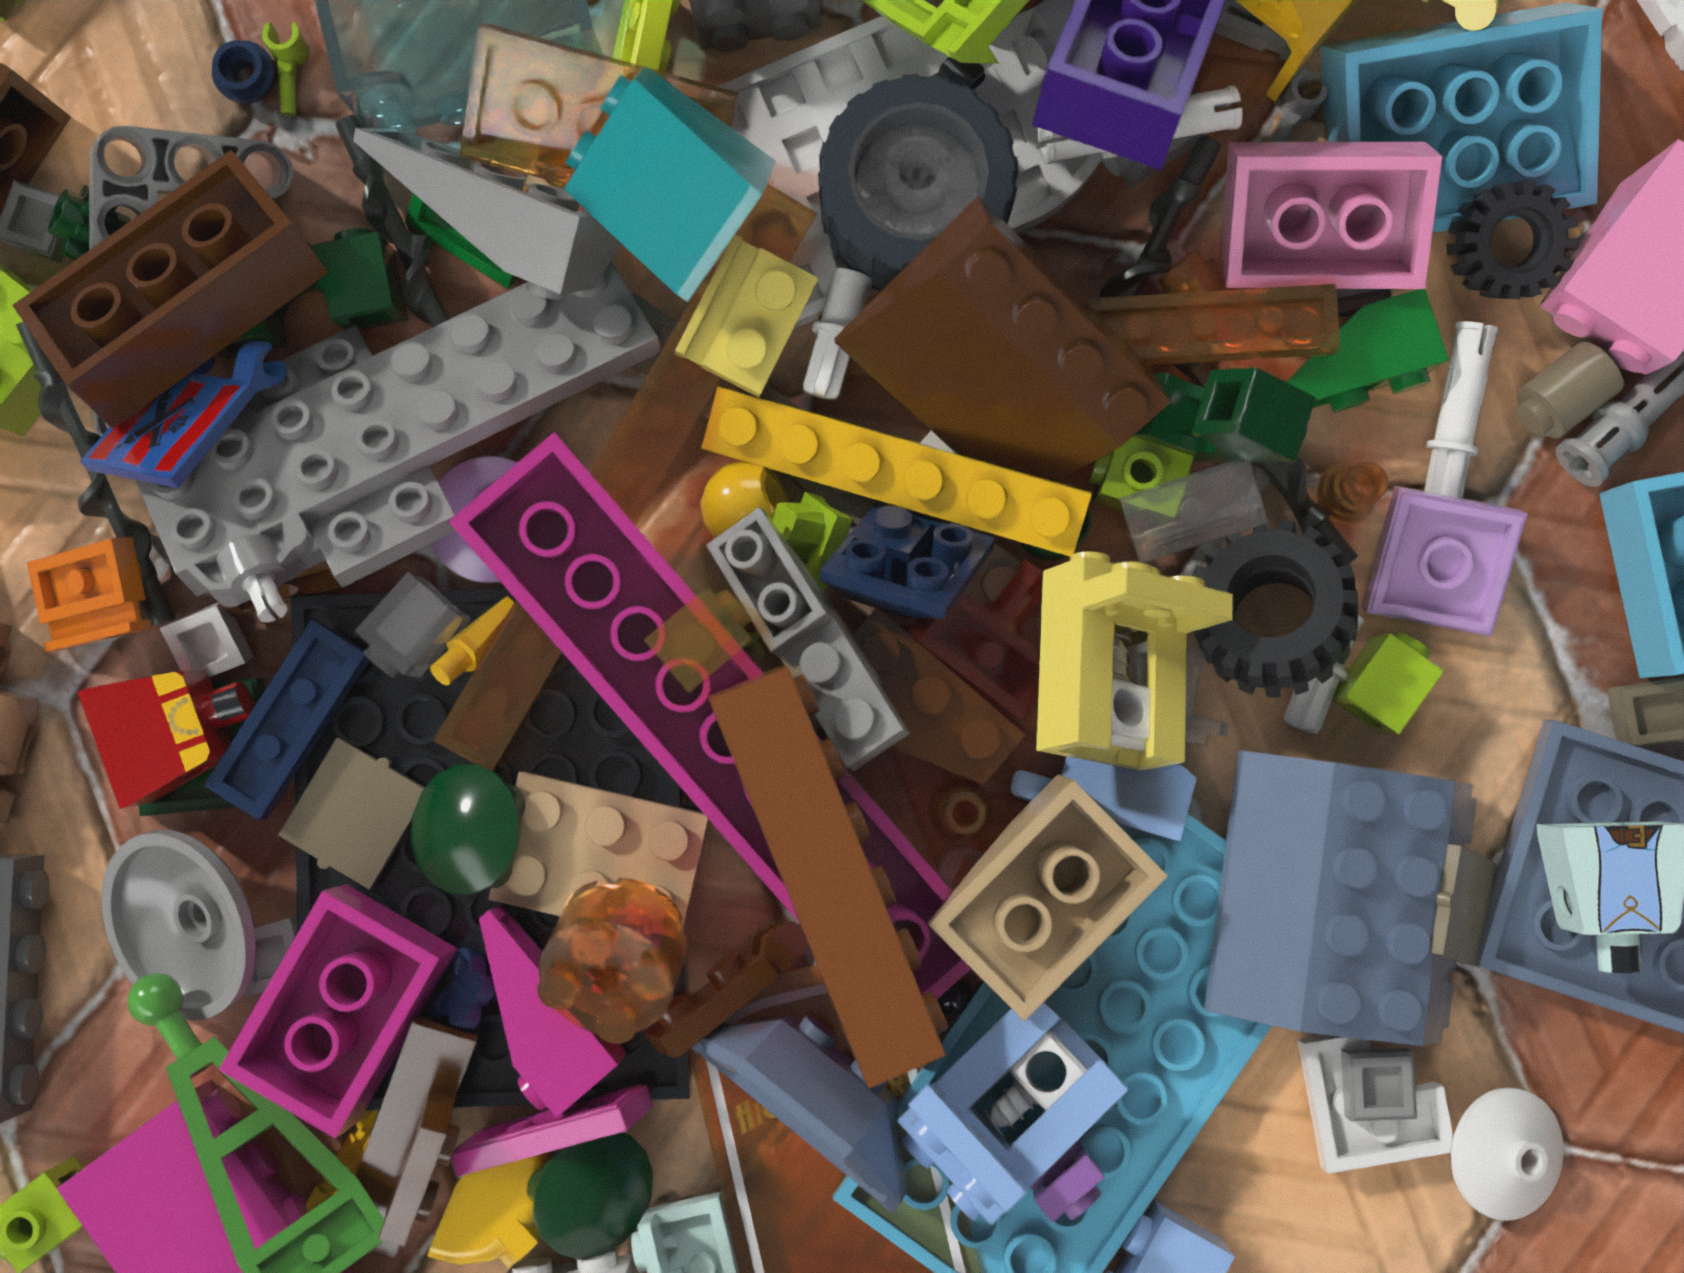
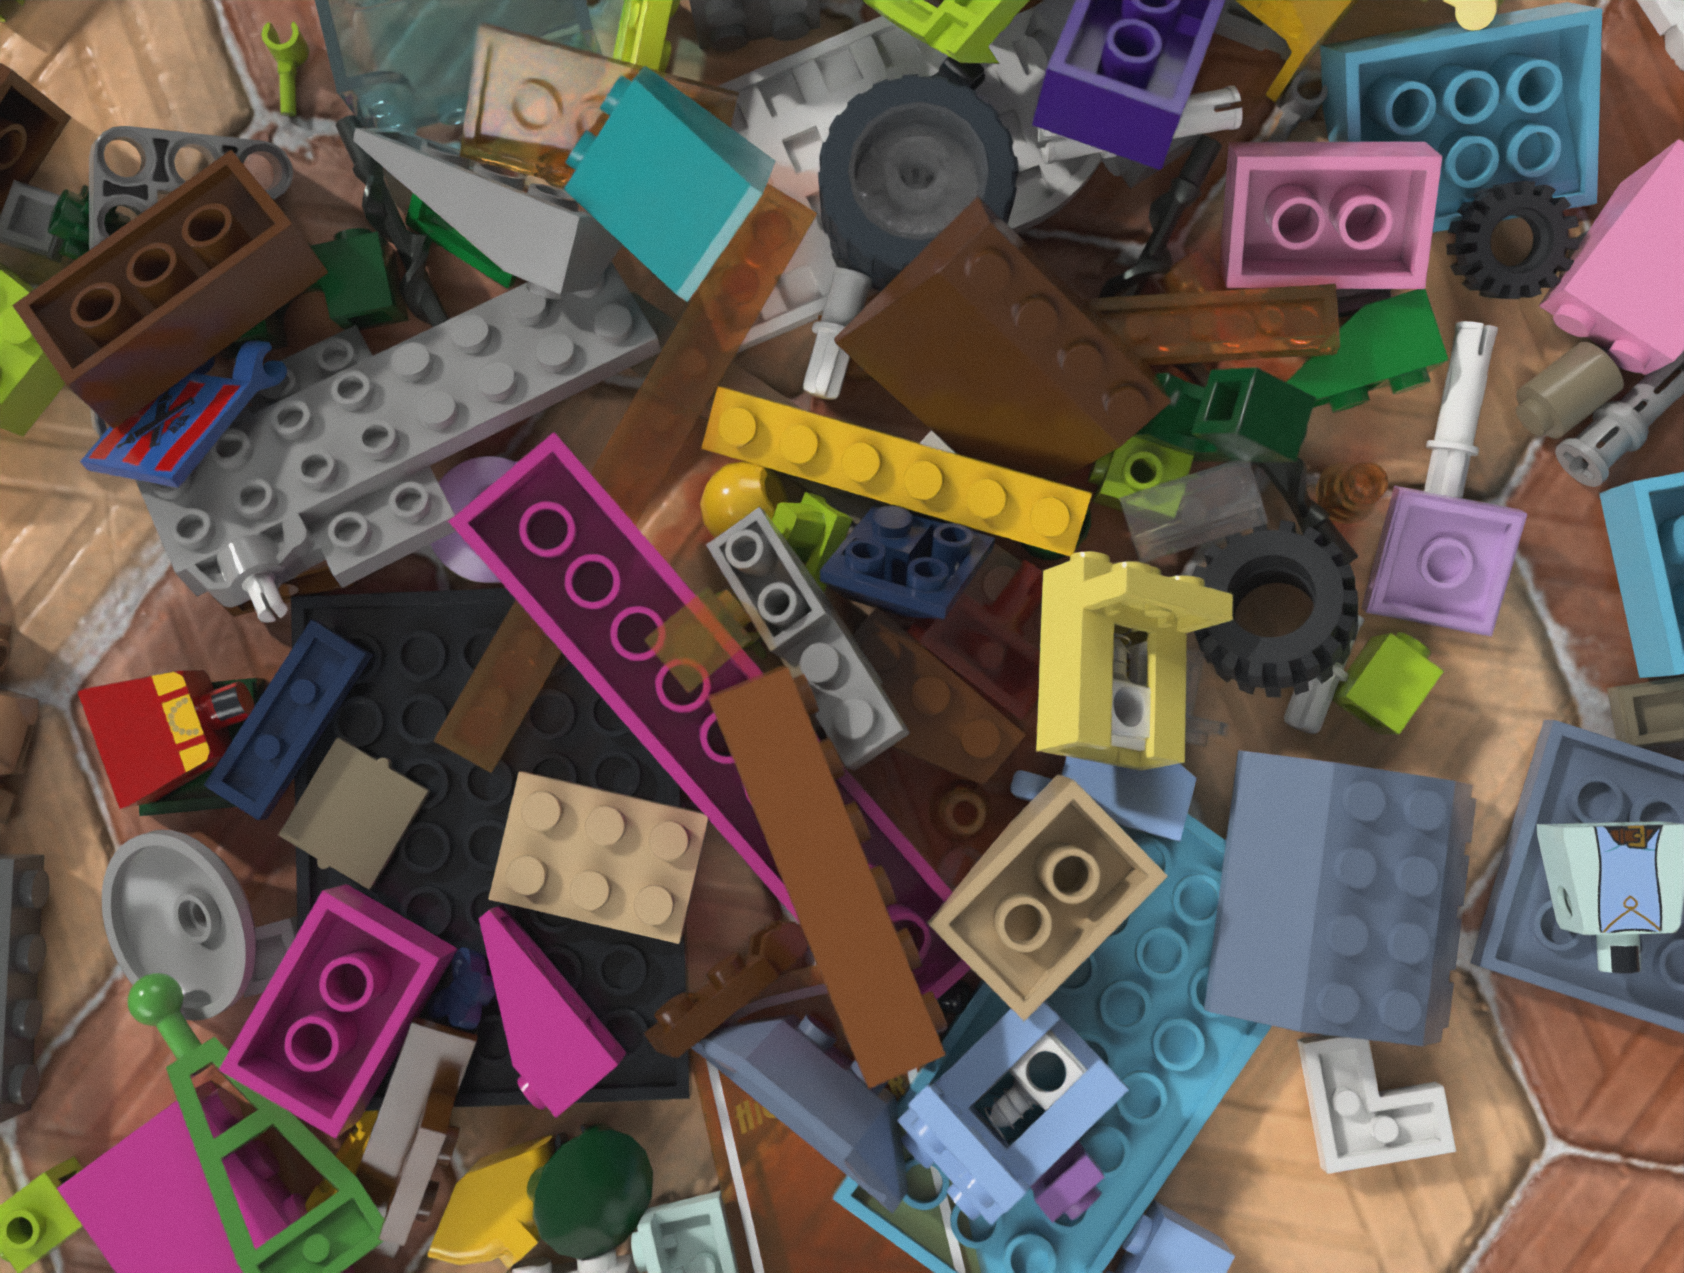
(89, 593): orange plate -> none
(98, 498): pearl dark grey piece -> none
(207, 641): white plate -> none
(233, 58): dark blue plate -> none
(410, 627): clear brick -> none
(467, 829): dark green dish -> none
(470, 644): yellow bar -> none
(545, 1133): dark pink tile -> none
(613, 958): clear orange brick -> none
(746, 315): light yellow plate -> none
(1378, 1084): light grey tile -> none
(1462, 905): dark tan piece -> none
(1507, 1153): white dish -> none

